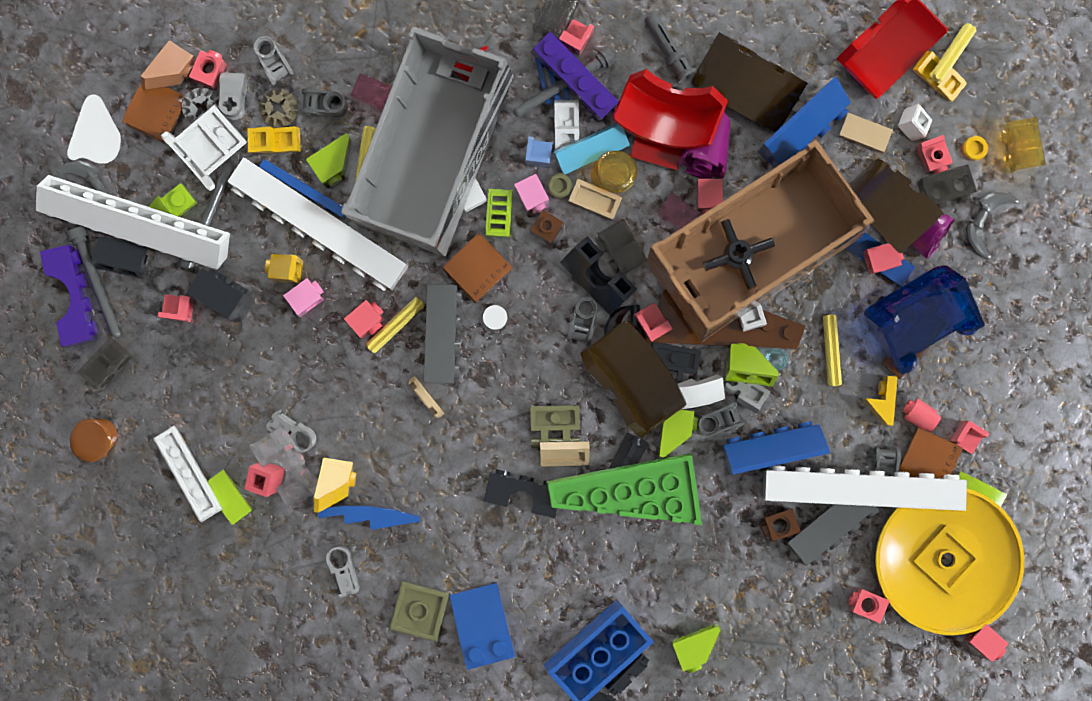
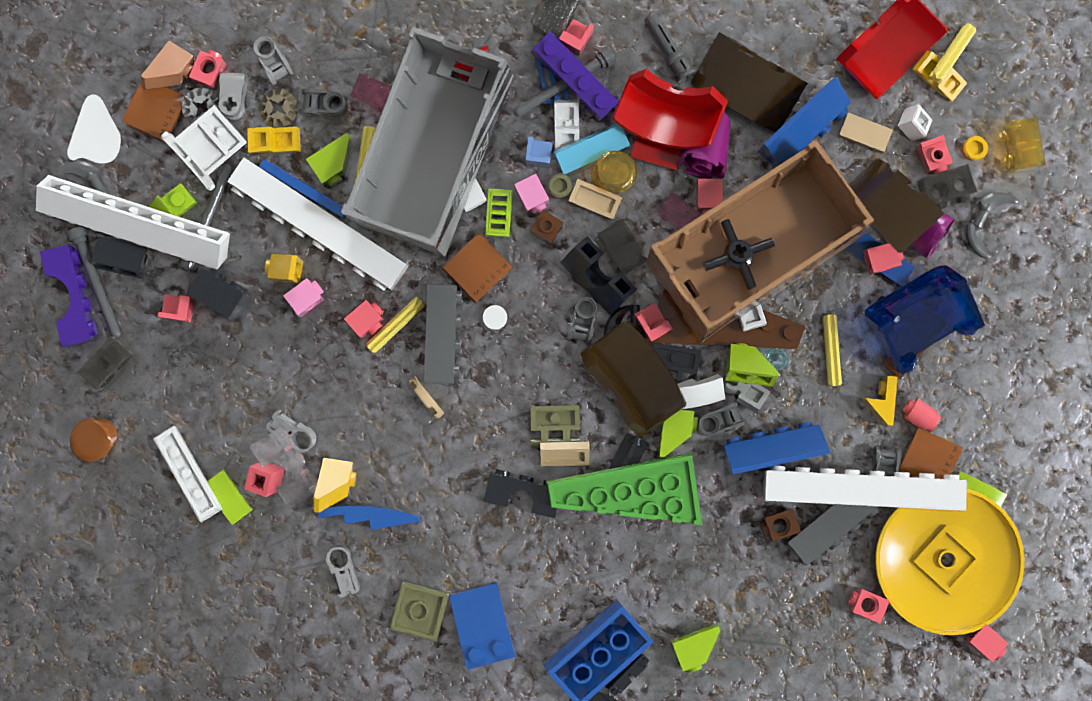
(968, 436): coral panel -> none

